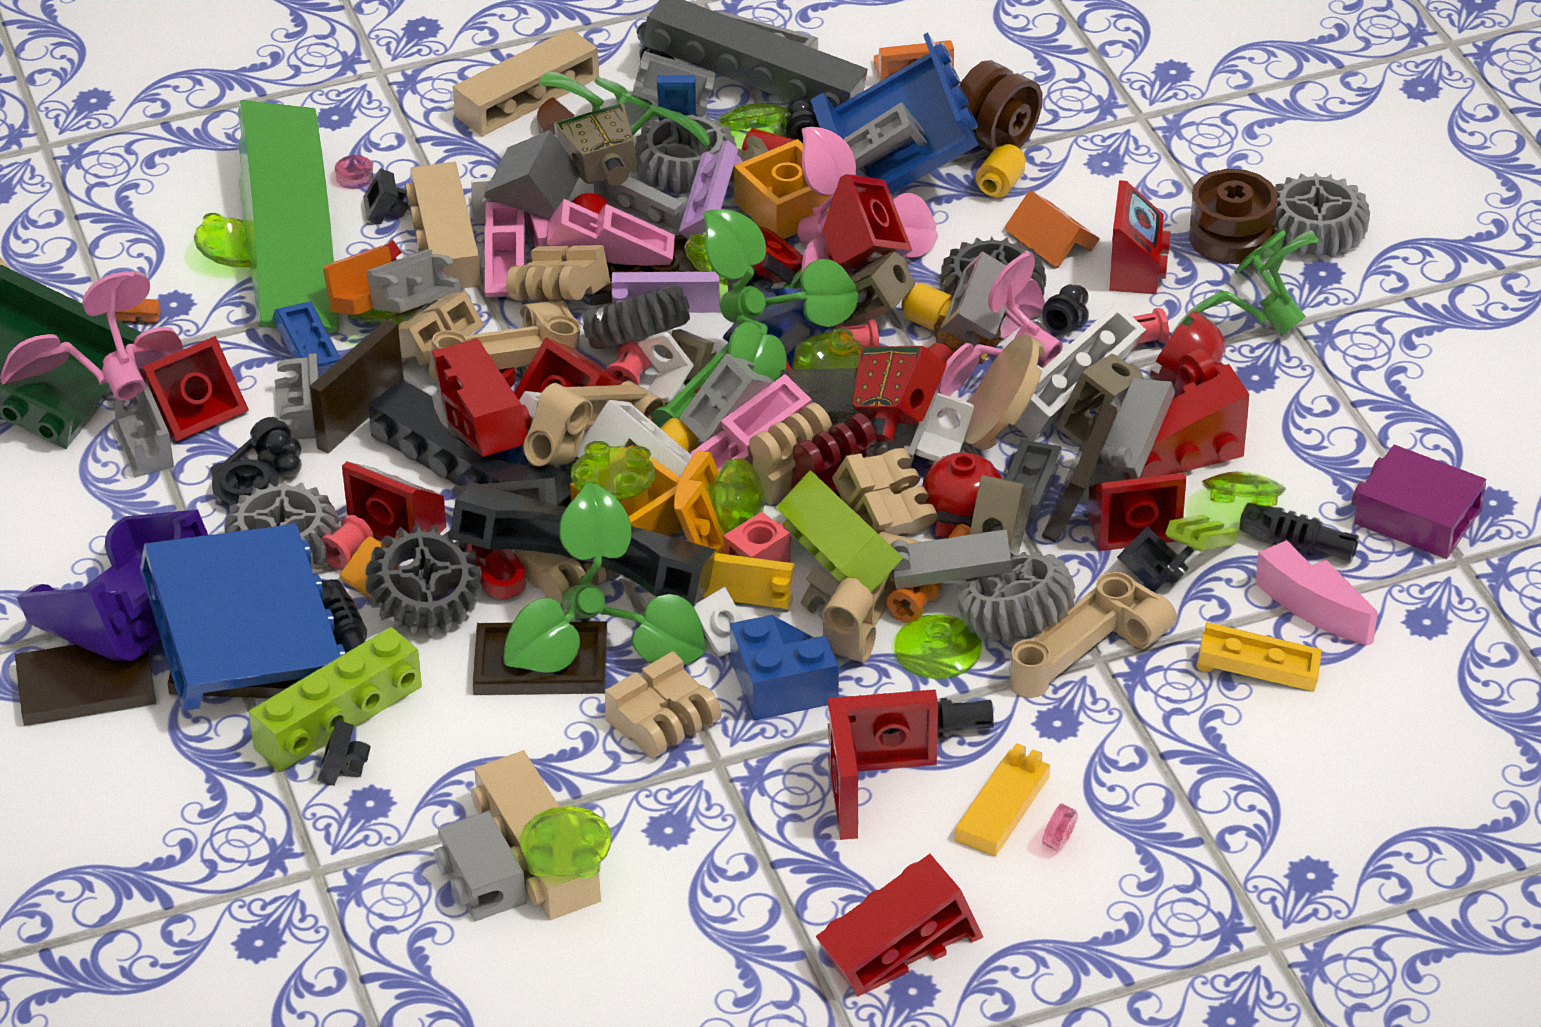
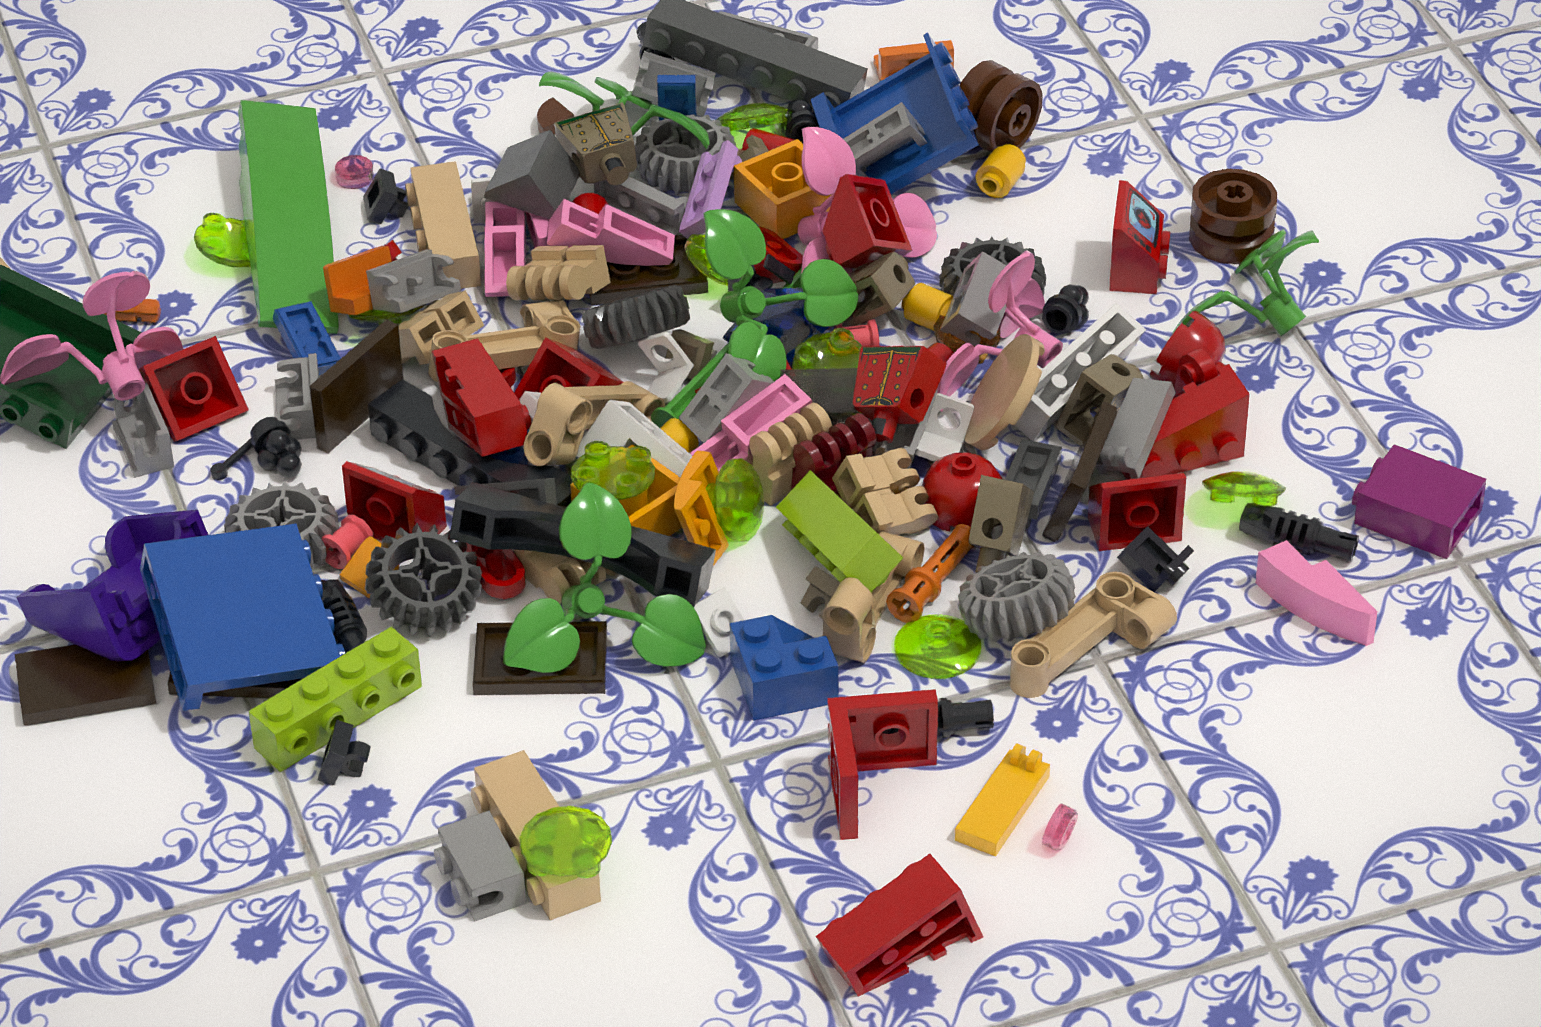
(246, 473): black gear -> none
(513, 85): tan brick -> none
(630, 363): coral bush -> none
(660, 705): tan legs -> none
(699, 287): lavender hinge -> none
(753, 580): yellow hinge -> none
(760, 539): coral brick -> none
(947, 522): piece -> none
(952, 559): light grey hinge -> none
(1048, 229): orange panel -> none
(1155, 325): coral bush -> none
(1208, 534): lime tile -> none
(1258, 656): yellow hinge -> none
(1327, 207): light grey gear -> none

